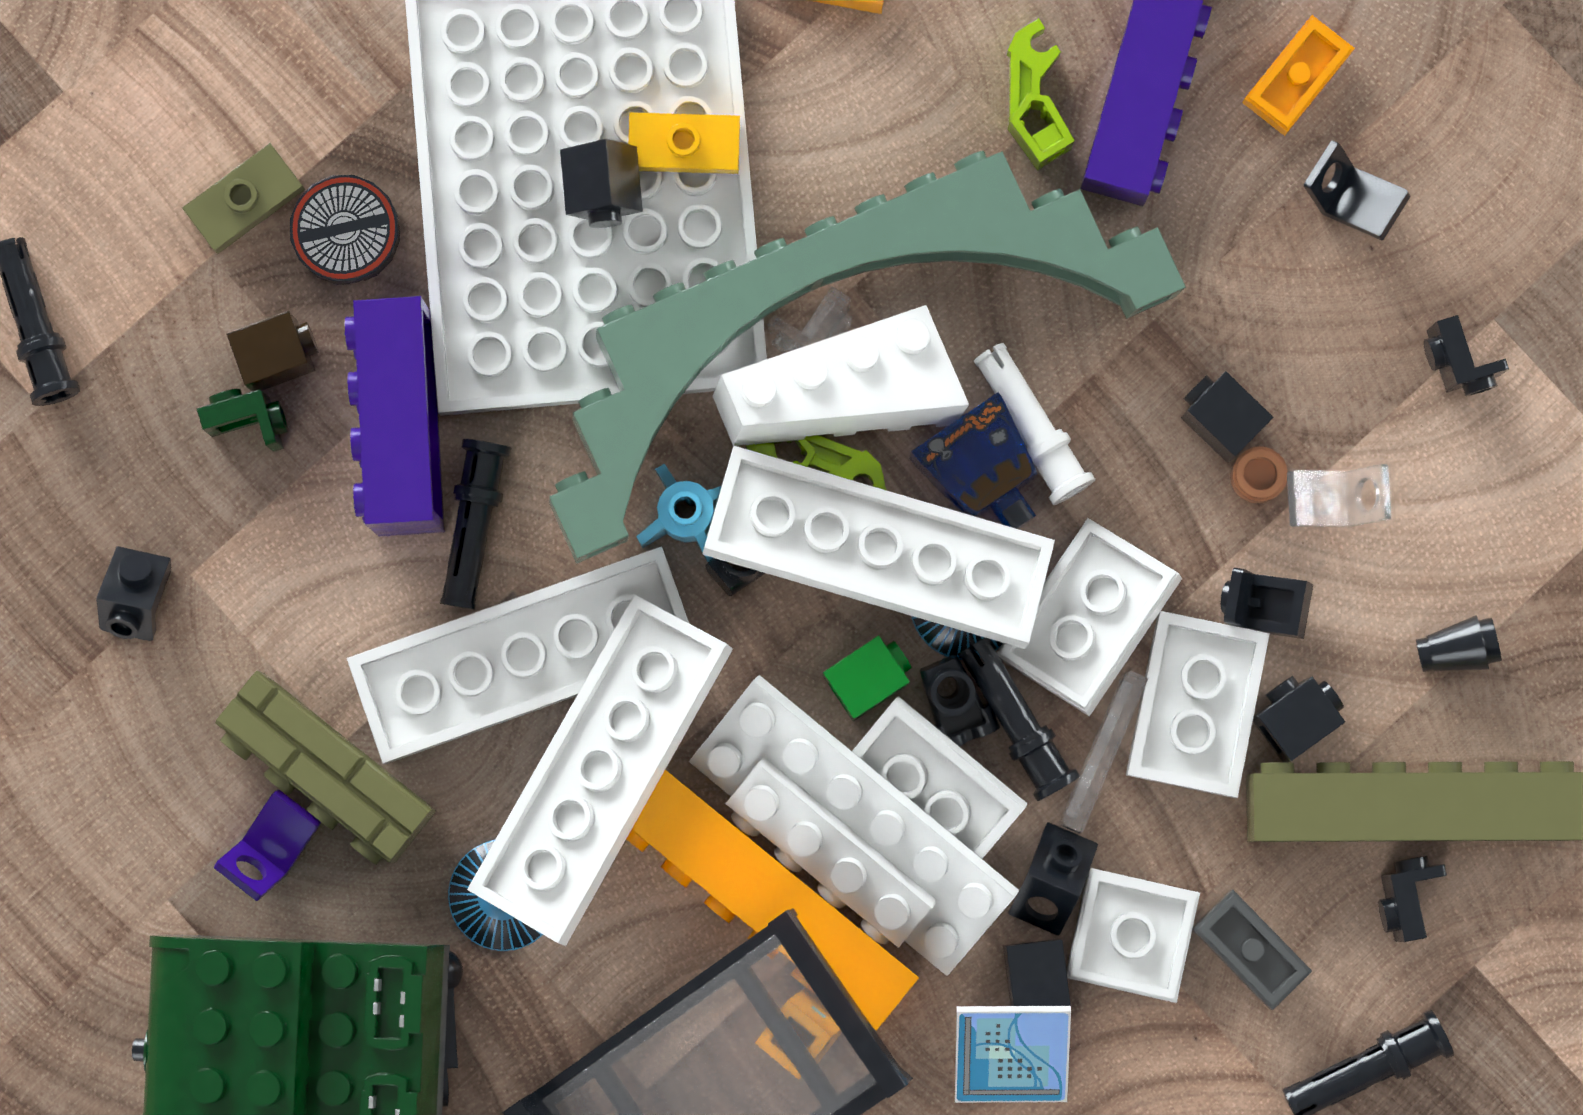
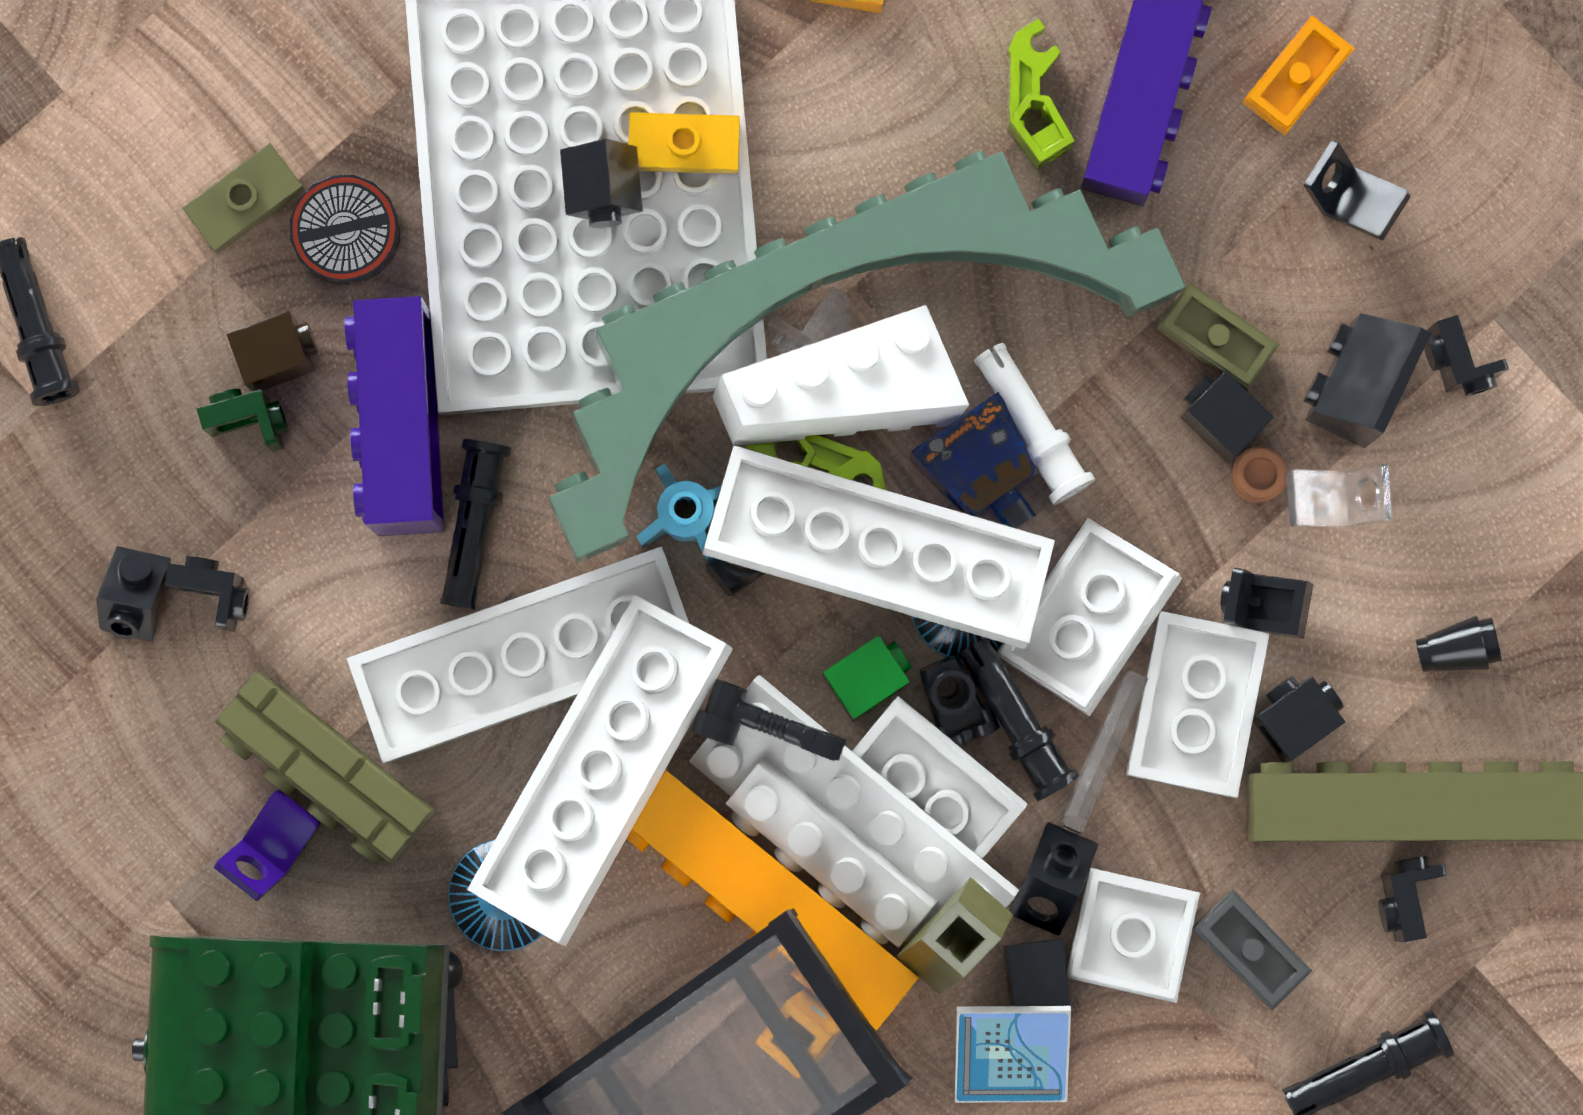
(203, 577): none -> black bracket
(728, 711): none -> black brick
(956, 937): none -> olive slope
(1217, 336): none -> olive plate
(1365, 377): none -> black slope

